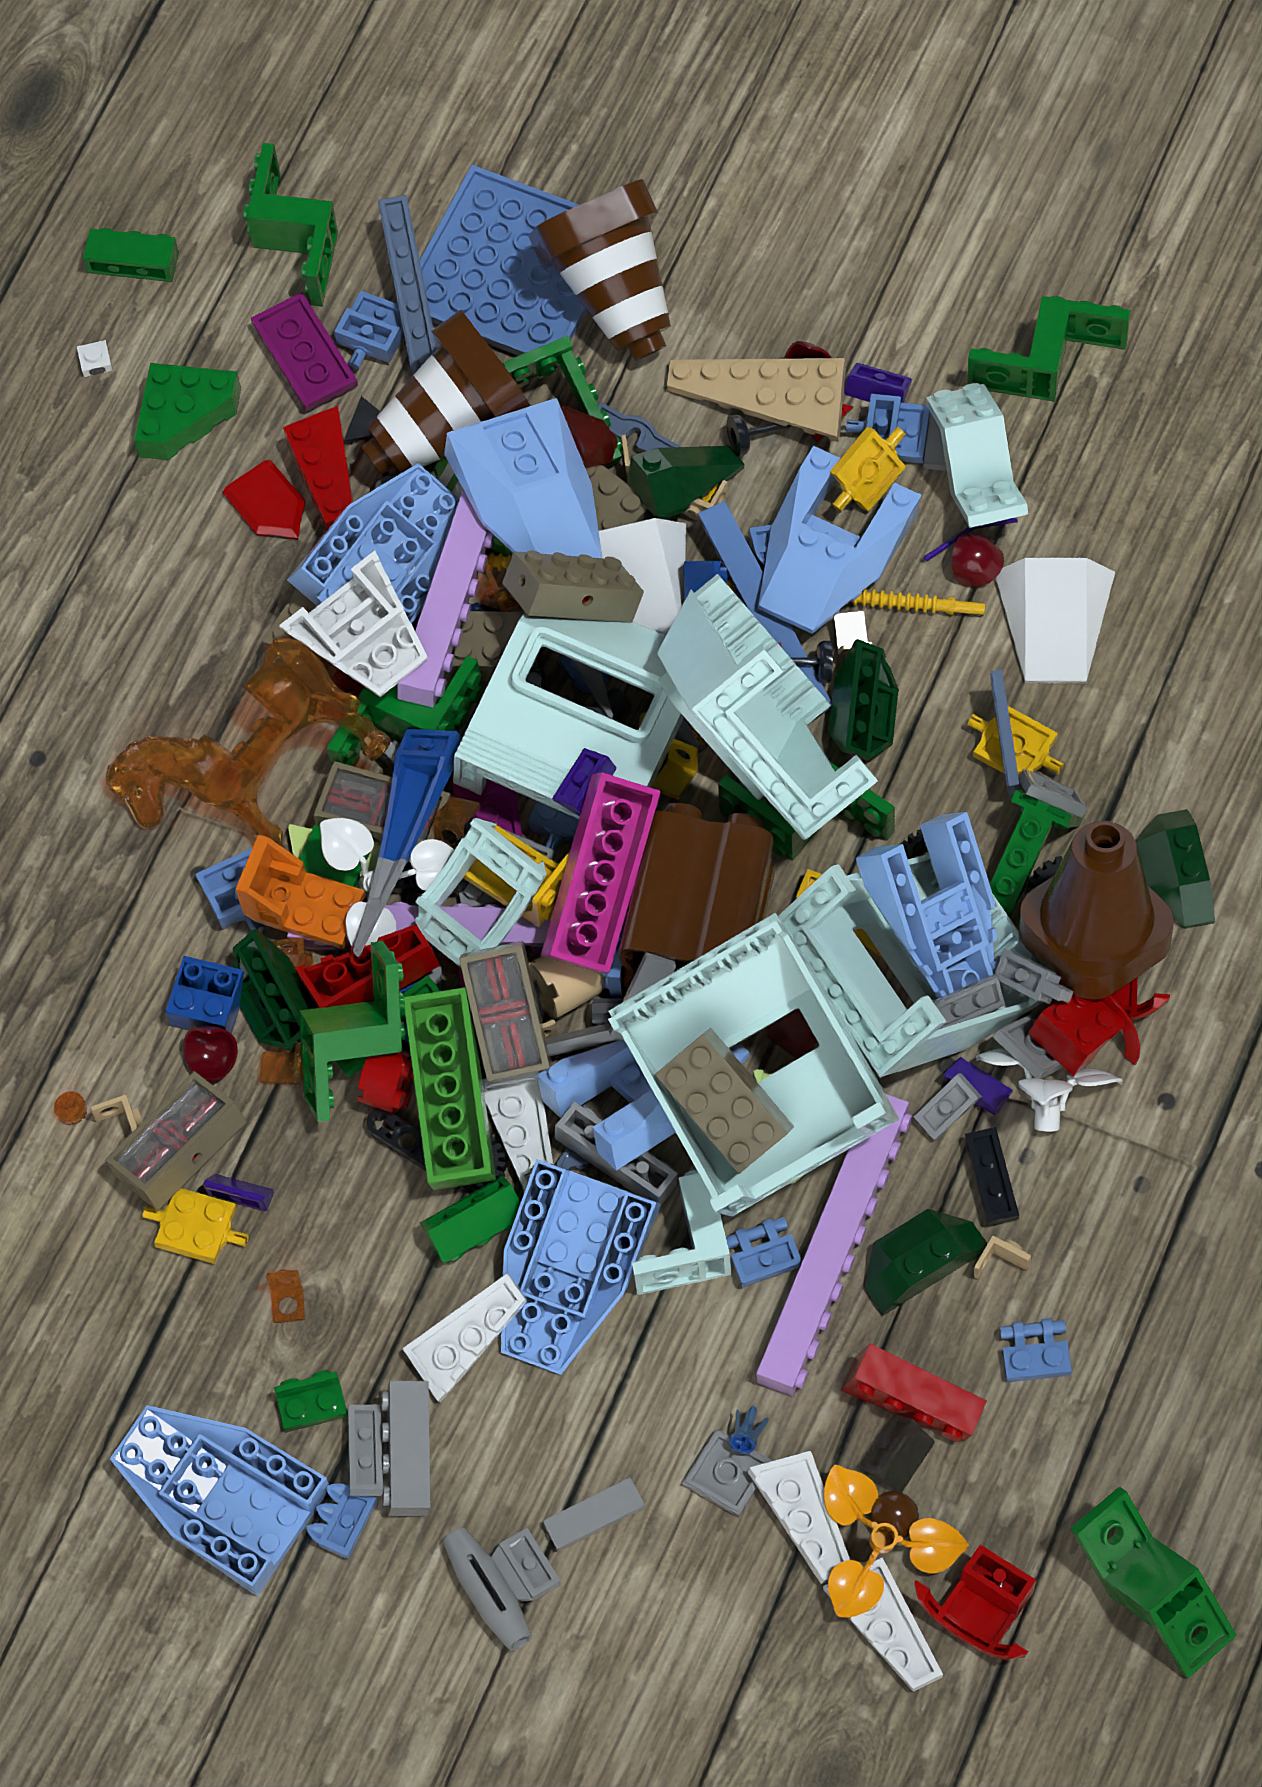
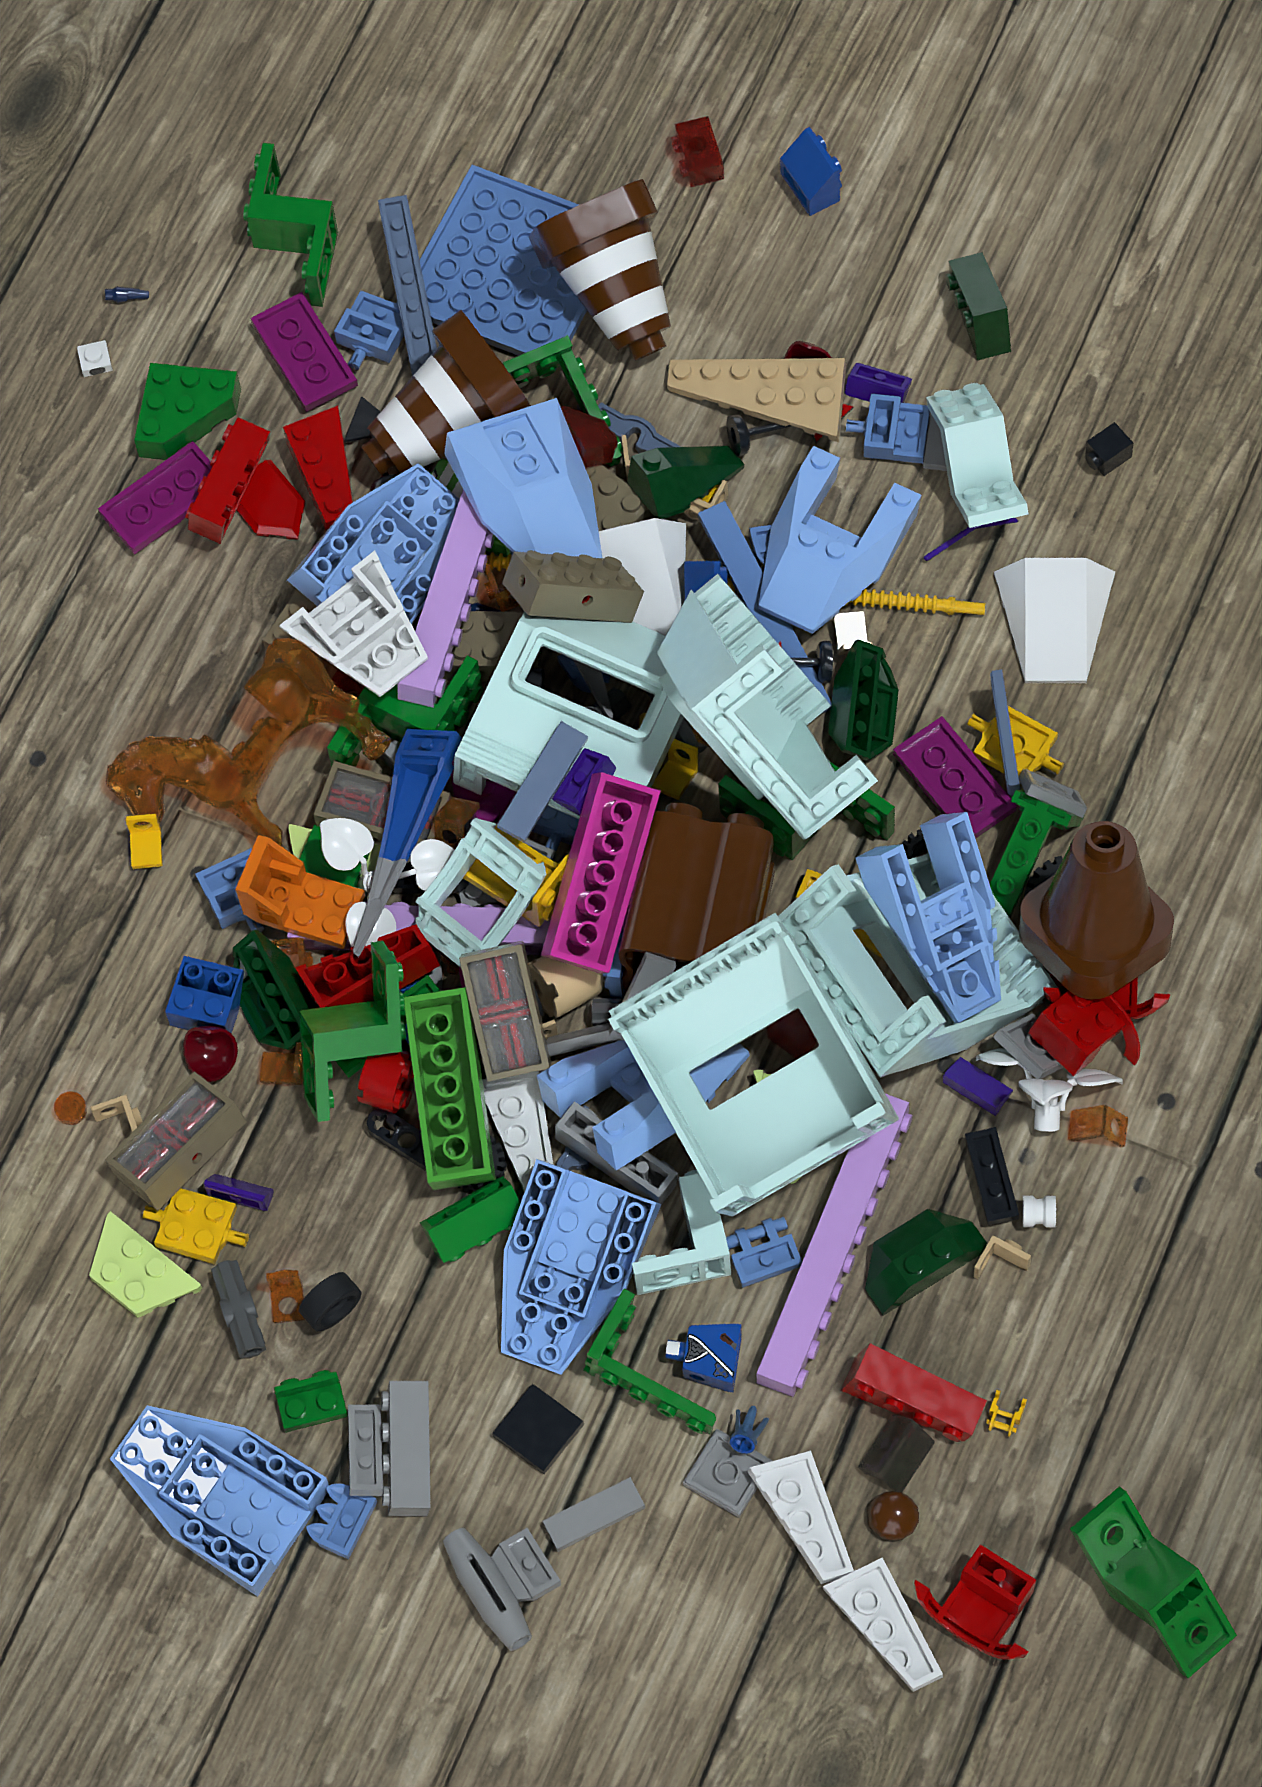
(123, 294): none -> dark blue piece
(131, 254): green brick -> none
(136, 1270): none -> yellowish green wing
(145, 841): none -> yellow bracket
(157, 499): none -> magenta plate
(227, 480): none -> red wedge
(238, 1309): none -> dark grey piece
(330, 1301): none -> black tyre
(458, 1340): white wing -> none
(538, 1428): none -> black tile
(542, 782): none -> sand blue tile
(639, 1387): none -> green bracket
(703, 166): none -> clear red brick
(709, 1354): none -> blue torso
(724, 1100): dark tan brick -> none
(811, 172): none -> blue slope
(851, 1585): light orange plant -> none
(868, 469): yellow plate -> none
(947, 1106): light grey plate -> none
(954, 776): none -> magenta plate
(971, 1001): light grey tile -> none
(976, 560): dark red helmet -> none
(980, 305): none -> dark green wedge
(1016, 1417): none -> yellow piece
(1030, 978): light grey hinge -> none
(1035, 1360): medium blue plate -> none
(1039, 1211): none -> white wheel
(1056, 324): green bracket -> none
(1096, 1123): none -> clear orange bracket
(1108, 449): none -> black brick
(1177, 867): dark green wedge -> none

